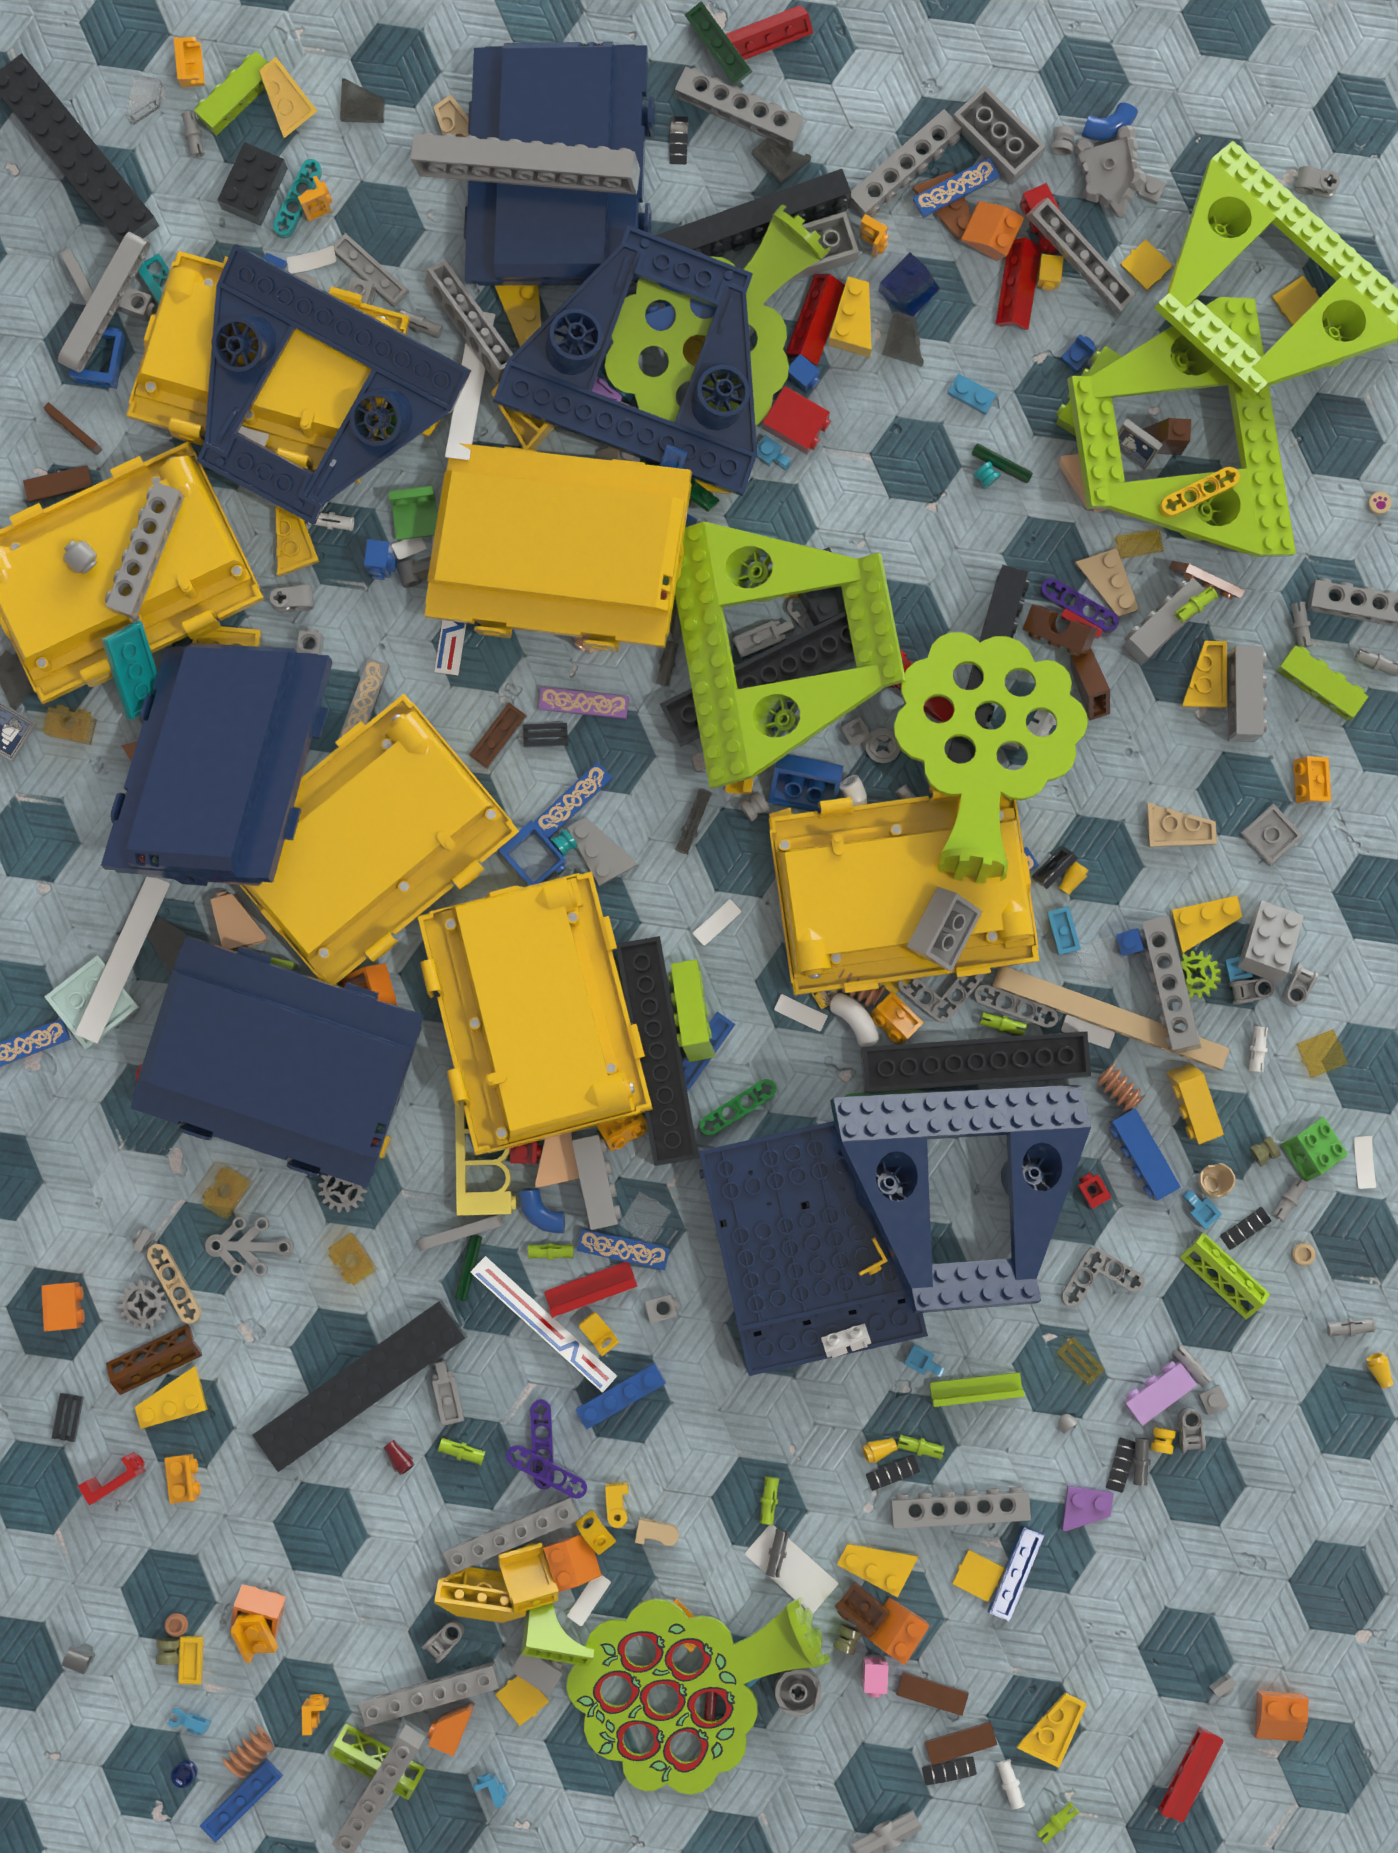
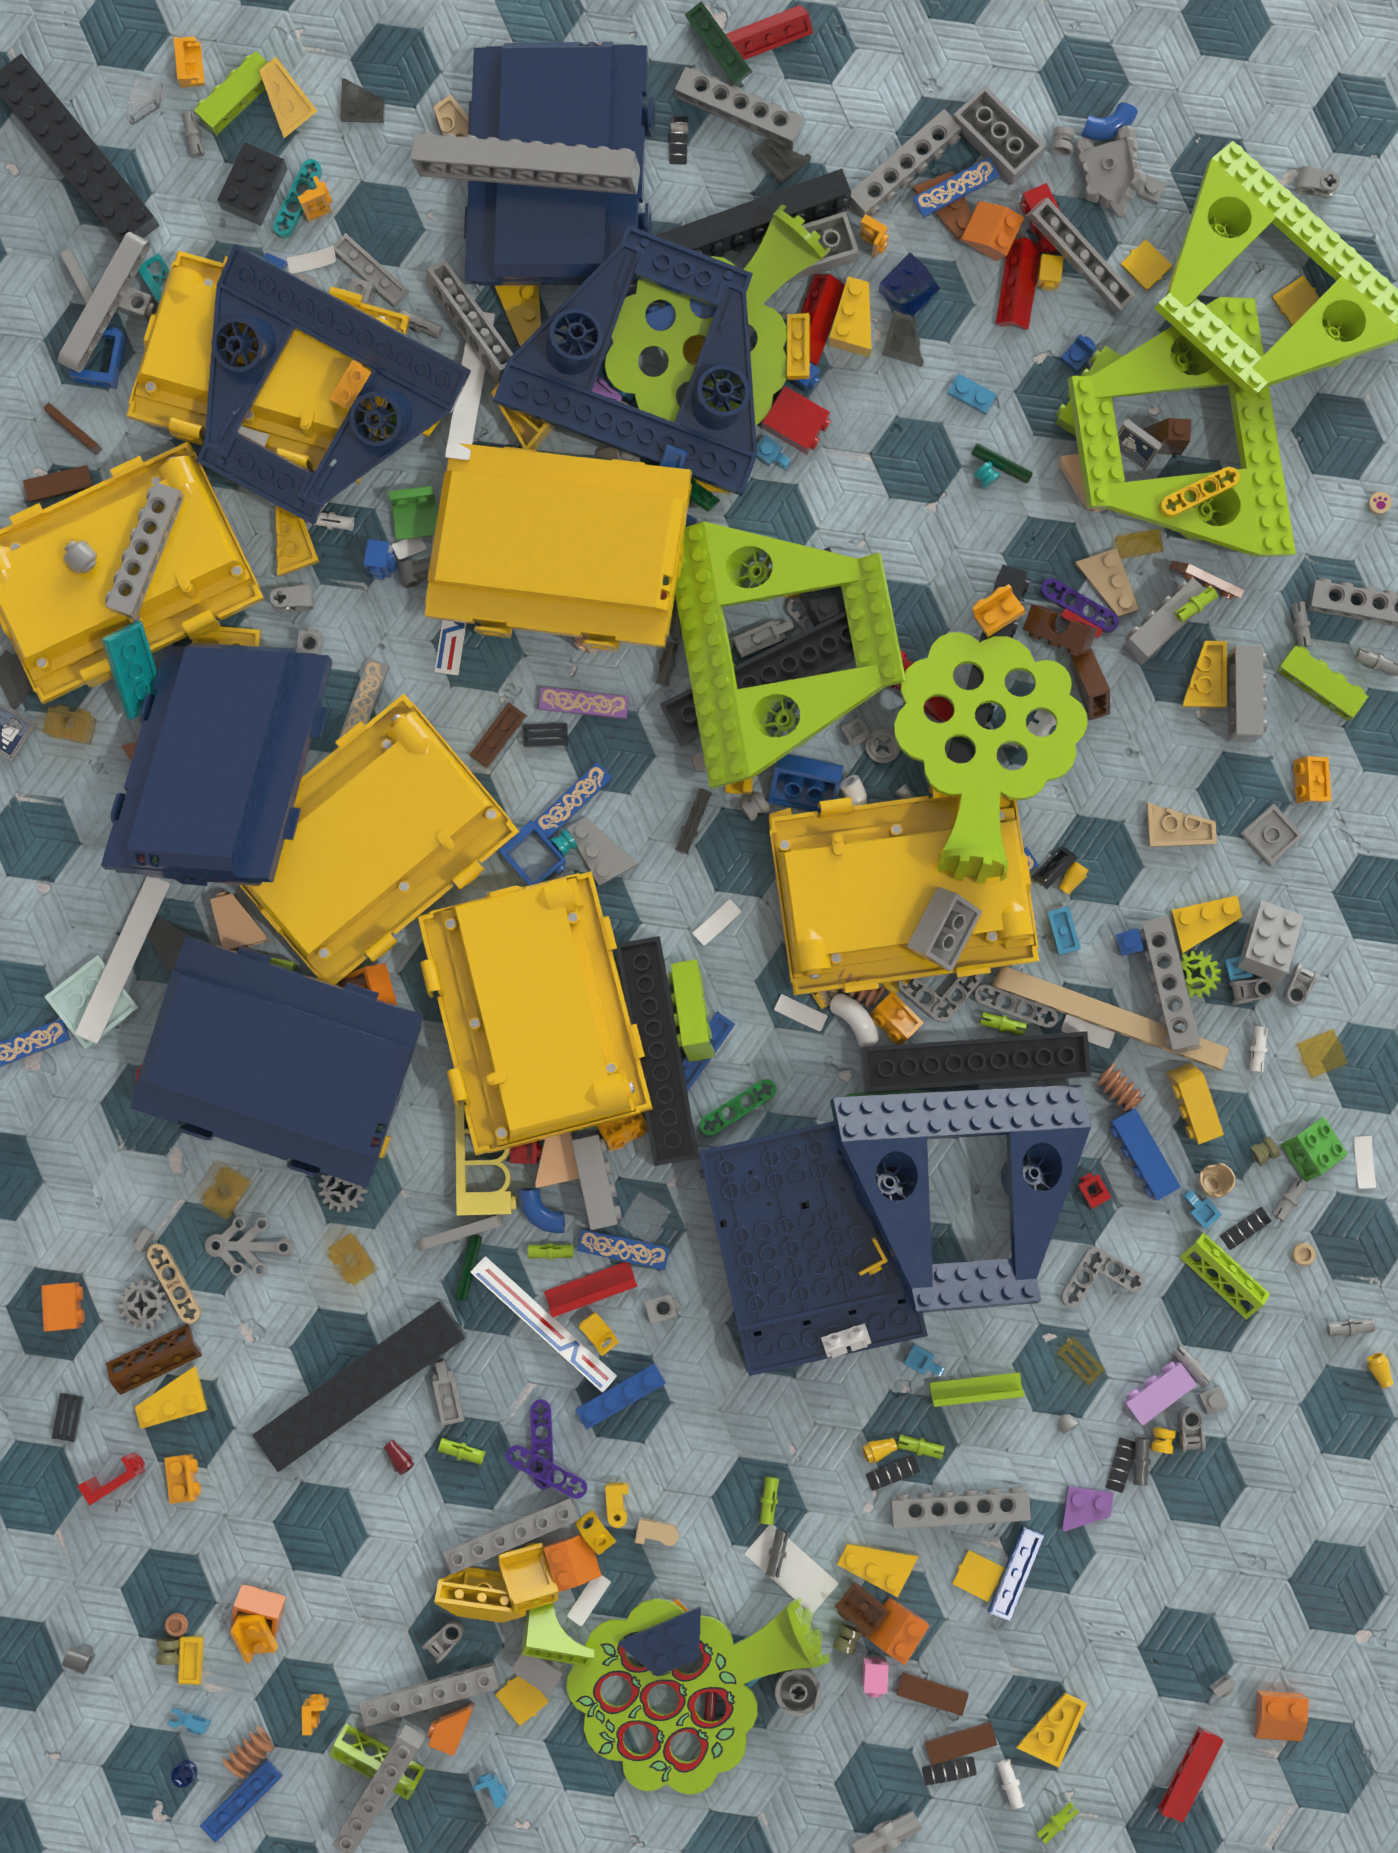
(350, 385): none -> light orange bracket
(667, 1643): none -> dark blue wing
(798, 346): none -> yellow plate
(997, 610): none -> light orange bracket

